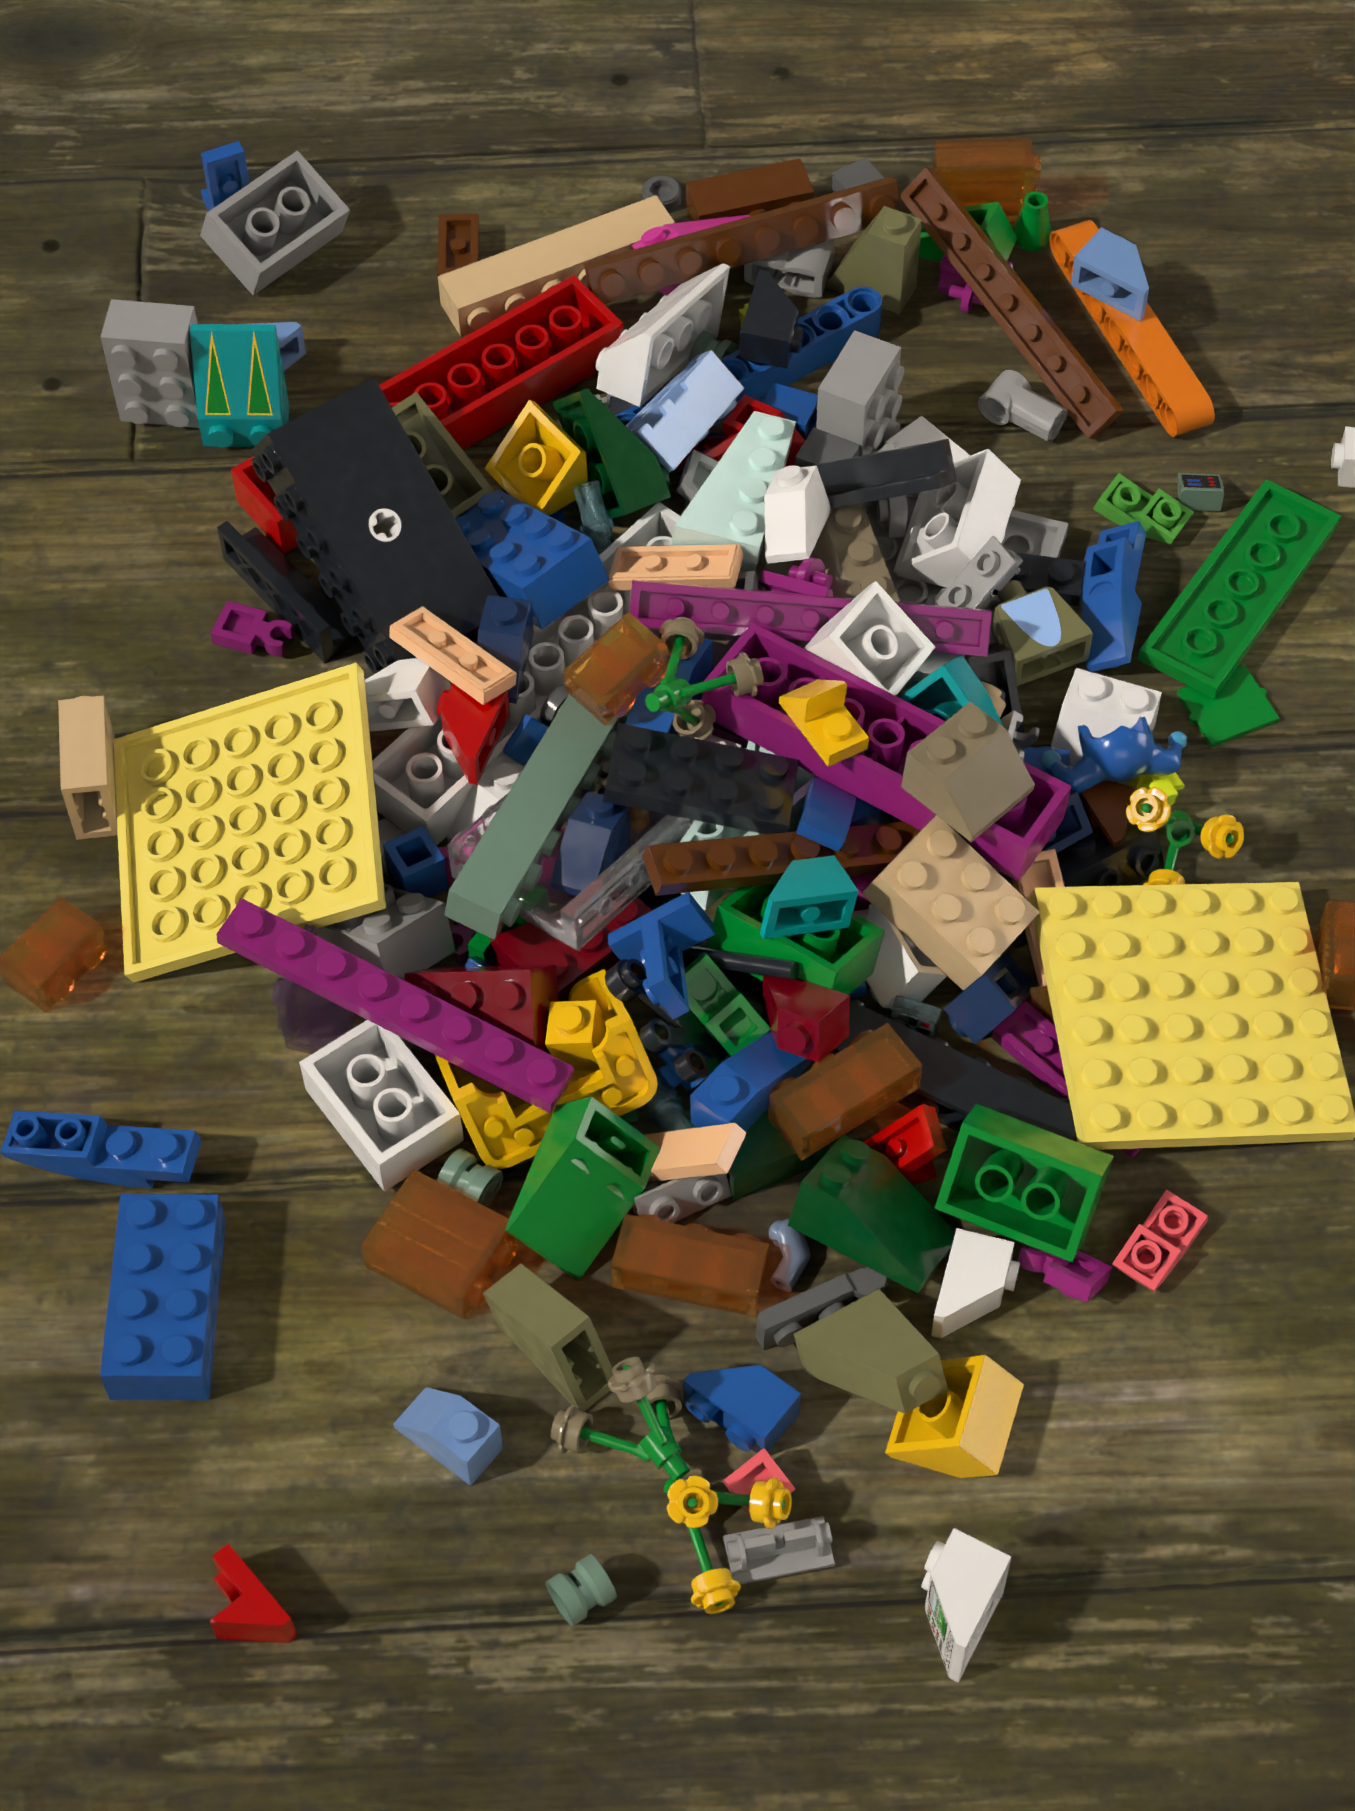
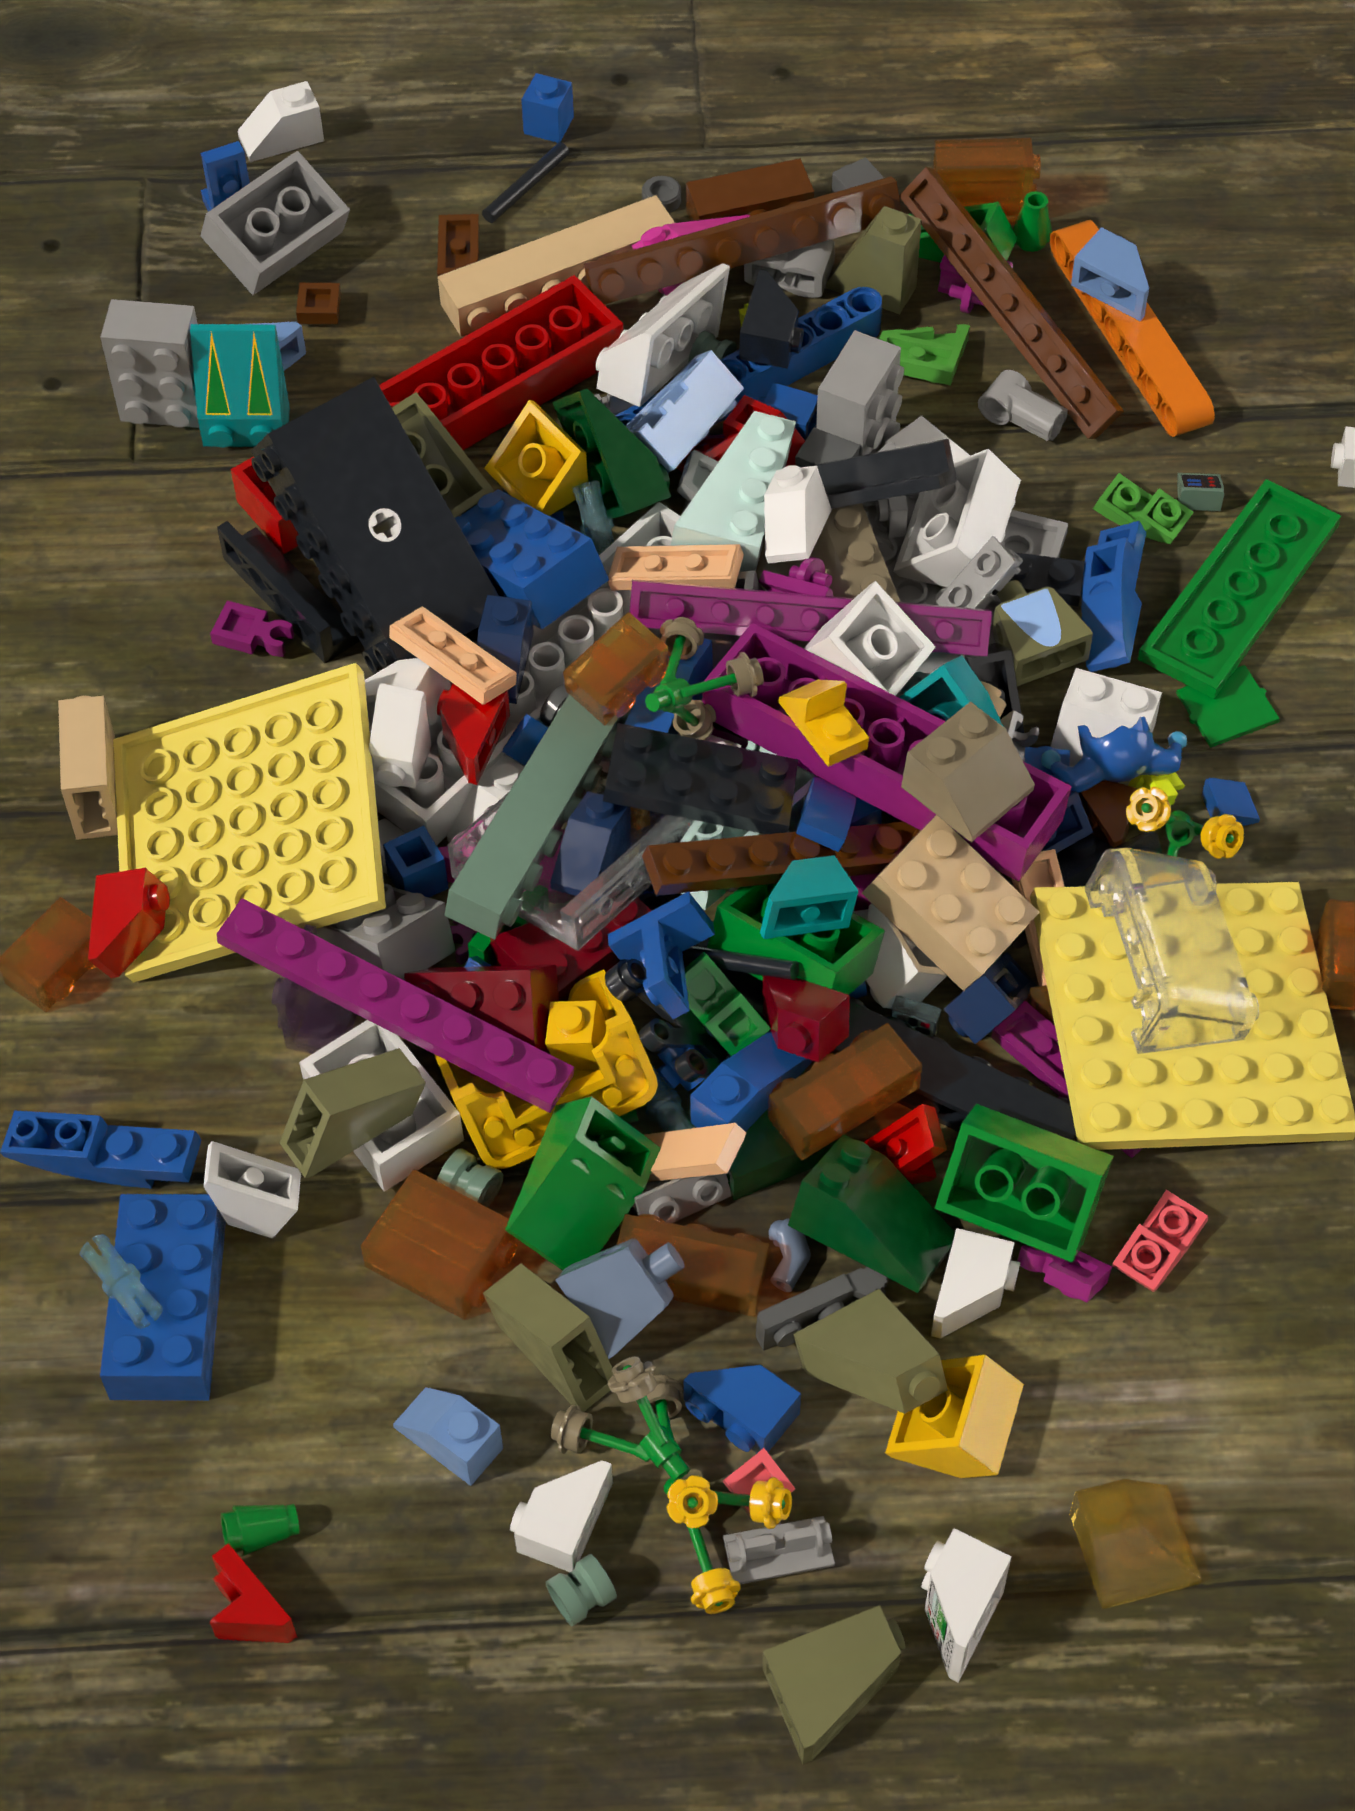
(121, 1281): none -> clear light blue pin
(125, 918): none -> red slope
(251, 1189): none -> white slope
(258, 1526): none -> green cone
(282, 123): none -> white slope
(318, 303): none -> reddish brown plate
(349, 1108): none -> olive slope
(399, 736): none -> white slope
(525, 182): none -> black bar
(547, 108): none -> blue brick
(562, 1516): none -> white slope
(621, 1289): none -> sand blue torso
(831, 1675): none -> olive slope
(929, 354): none -> bright green wing
(1132, 1541): none -> clear yellow slope
(1176, 948): none -> clear windscreen
(1229, 798): none -> blue slope

